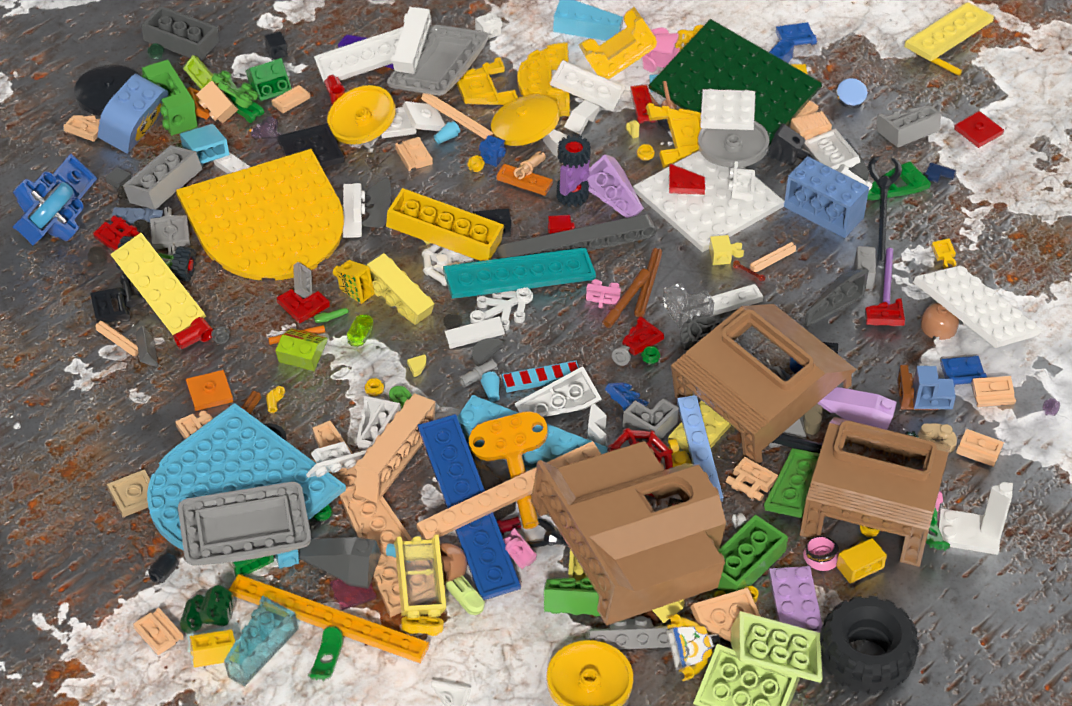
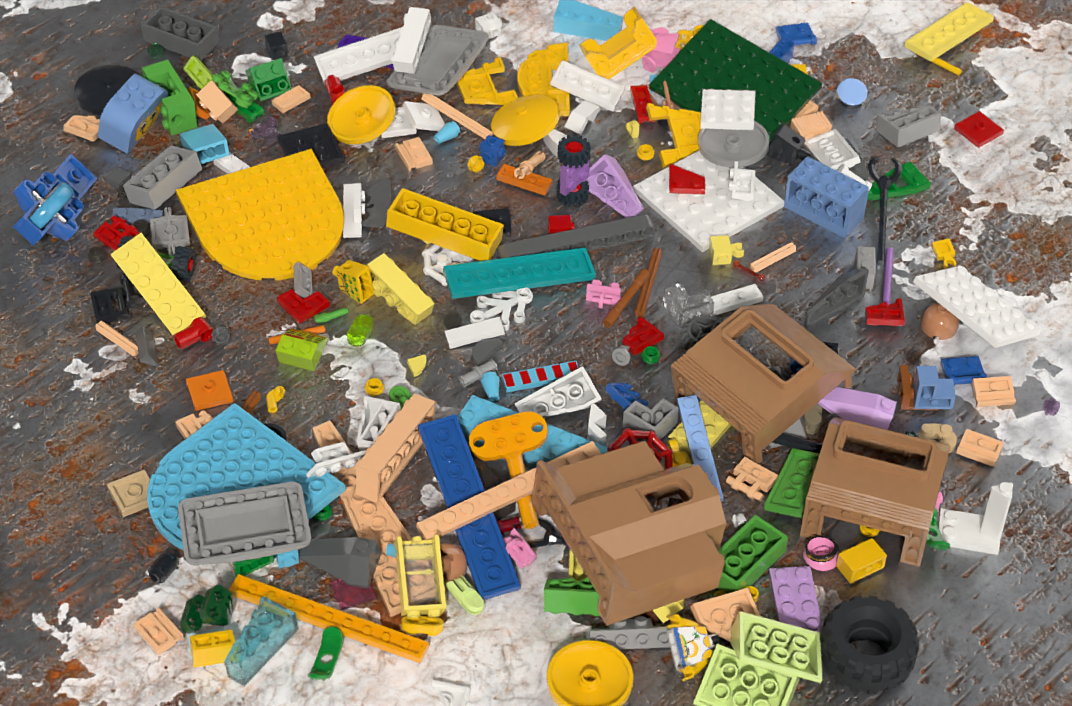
(935, 172): dark blue piece -> none

